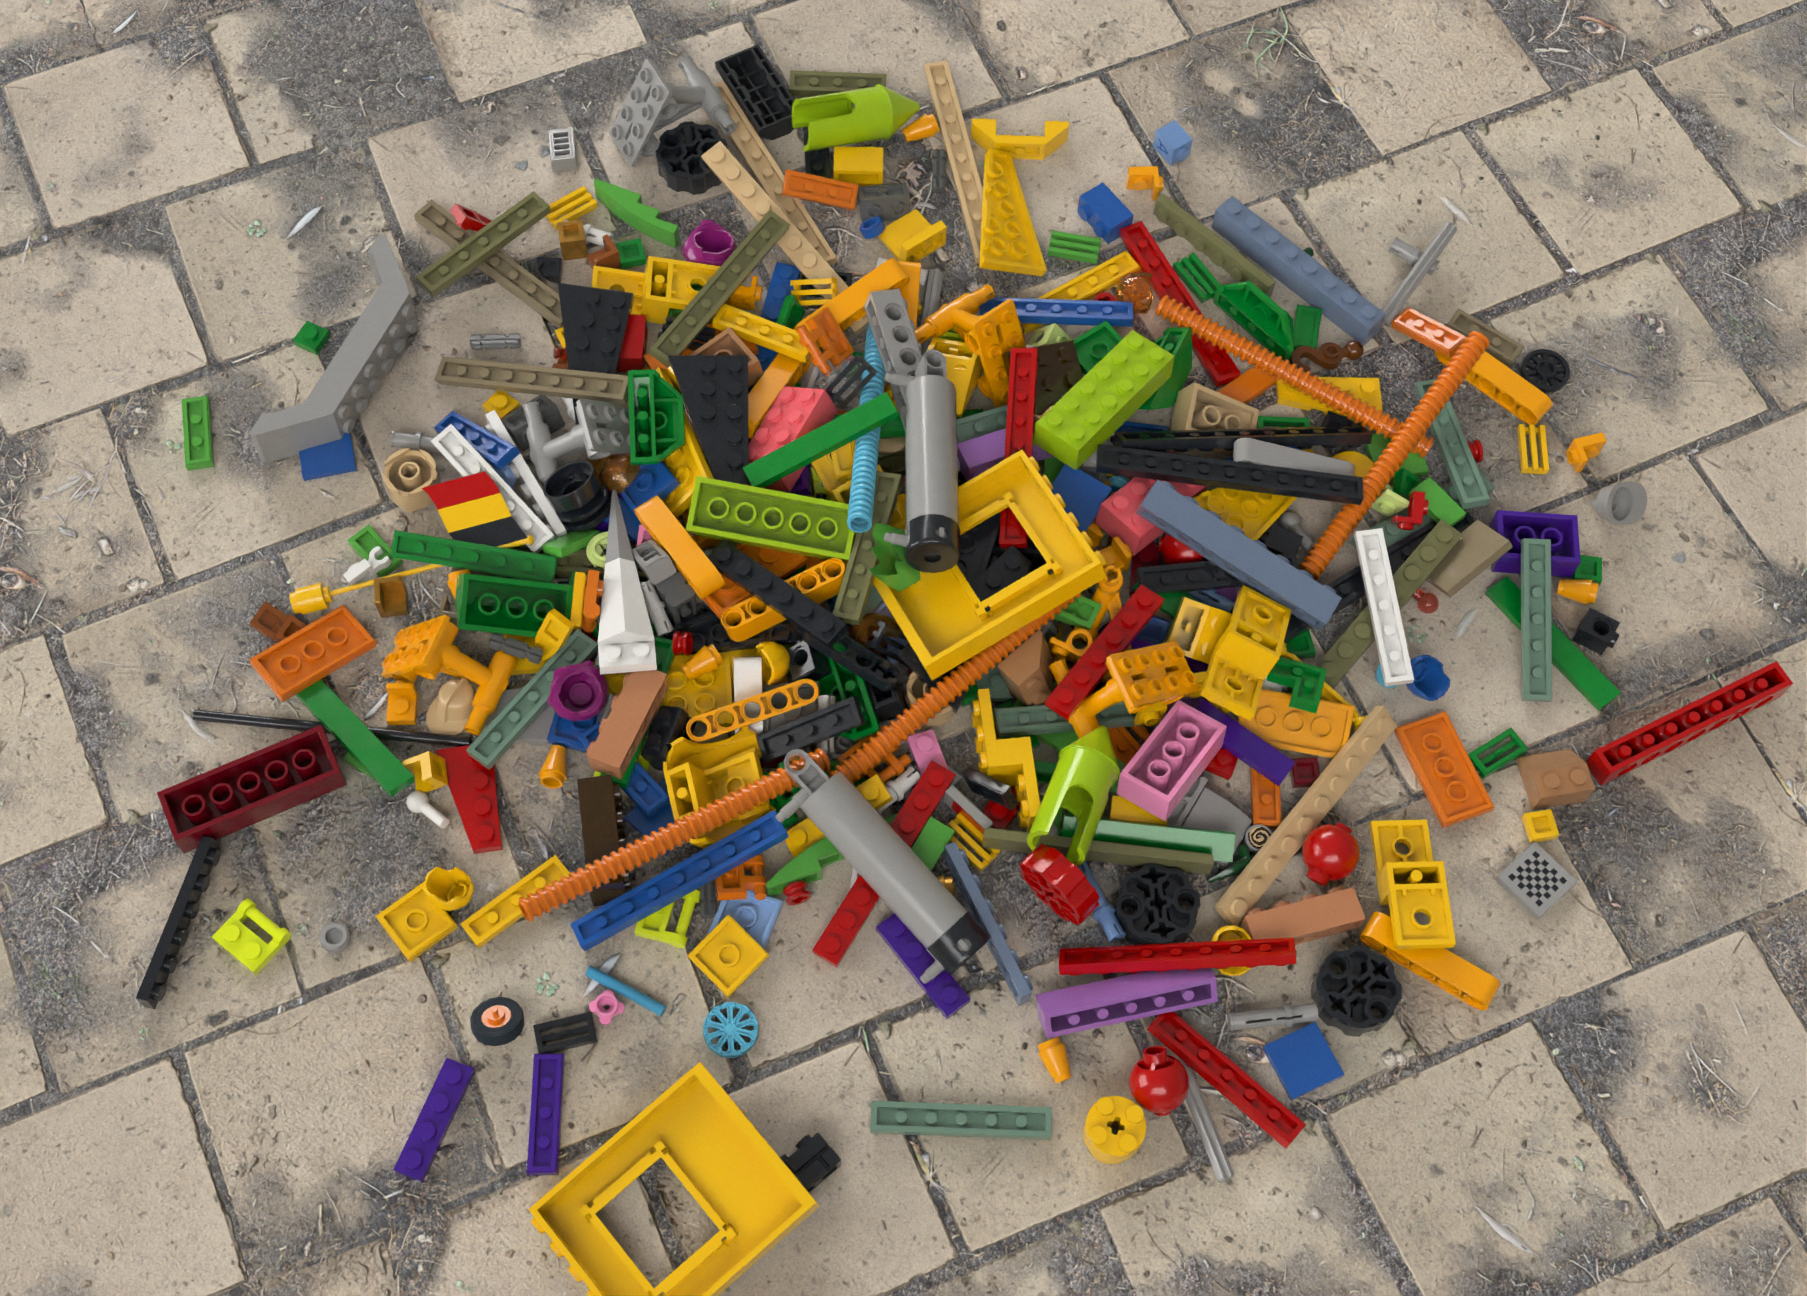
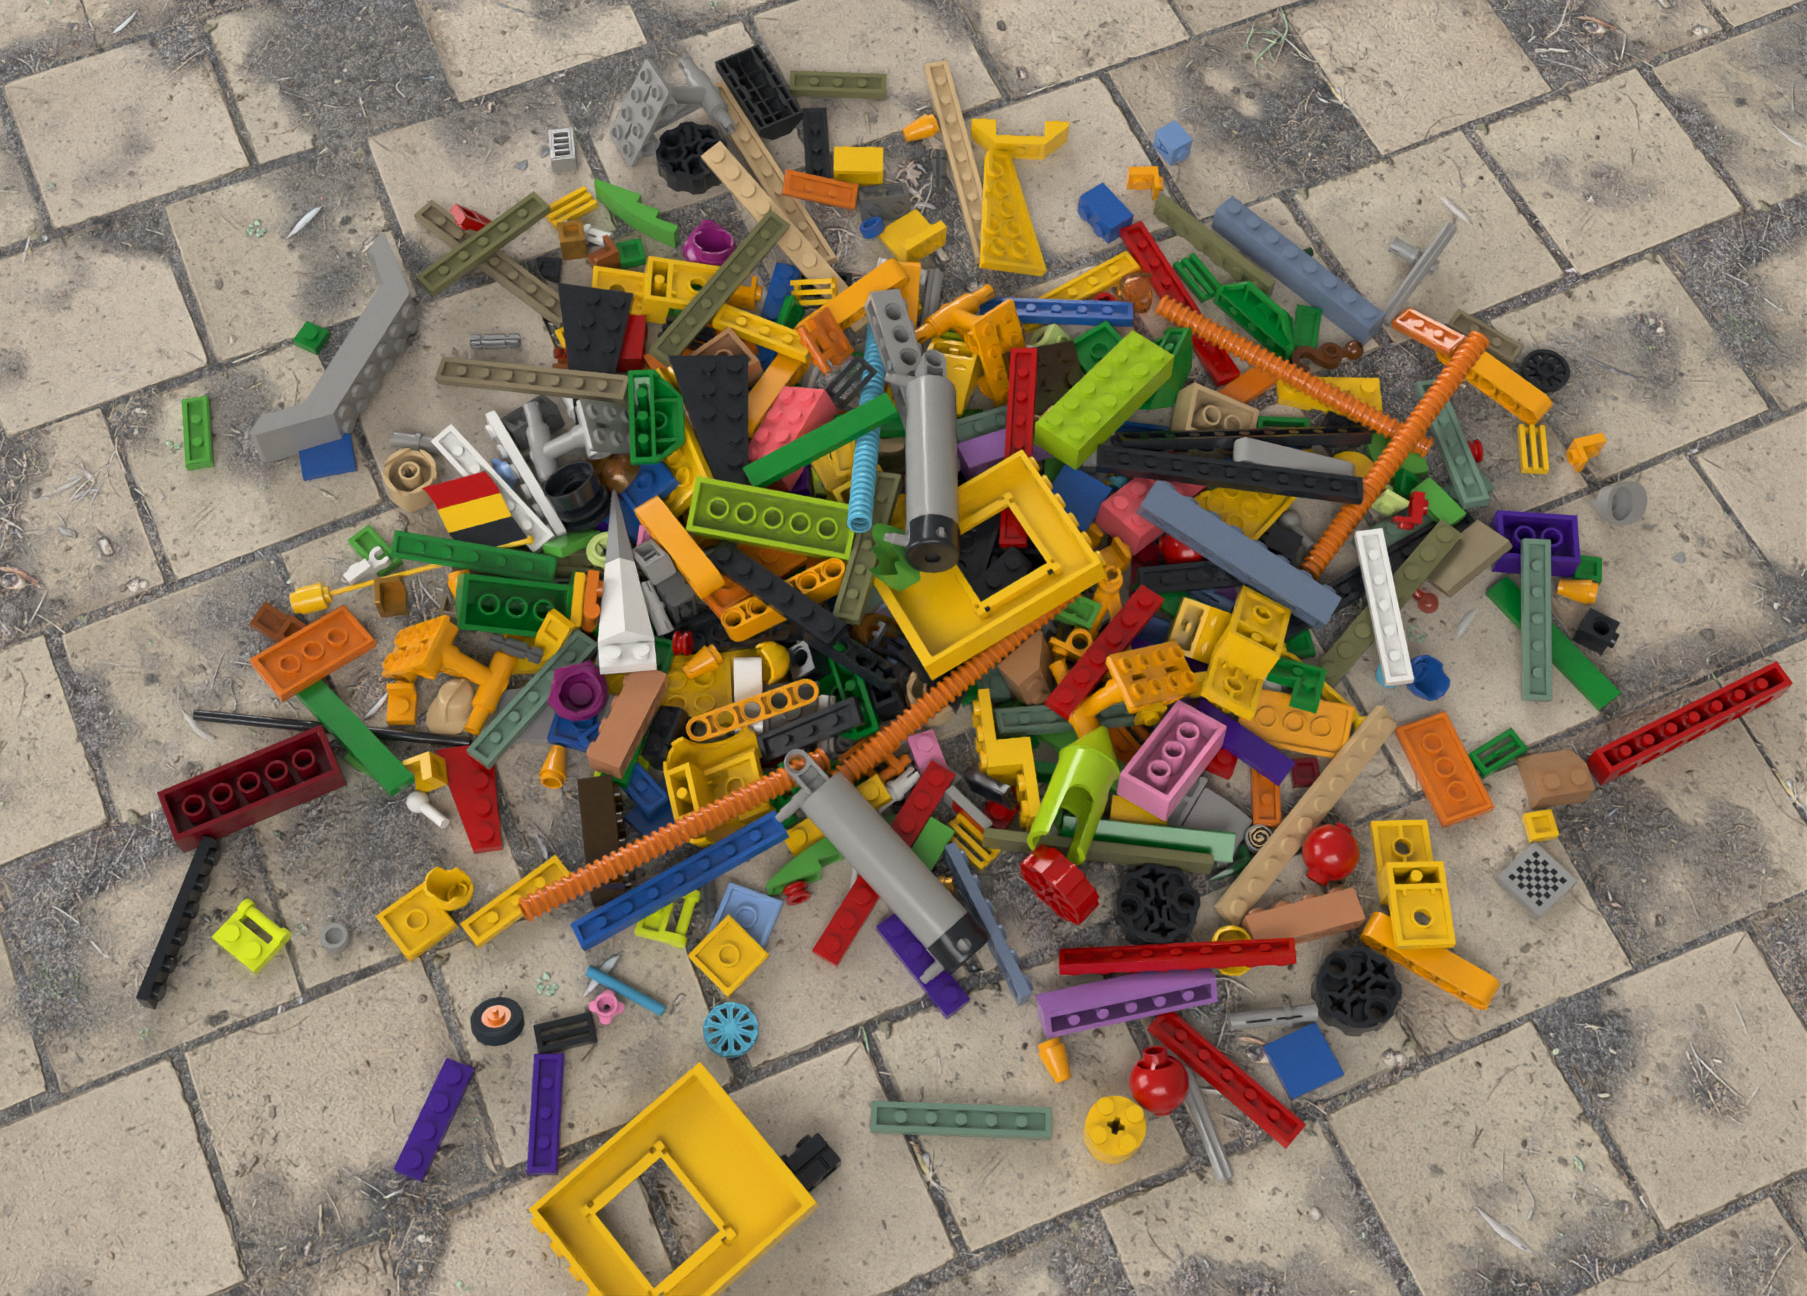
(490, 446): blue tile -> none
(501, 403): yellow plate -> none
(734, 883): orange plate -> none
(835, 123): lime piece -> none
(1075, 244): bright green tile -> none
(1104, 912): medium blue pin -> none

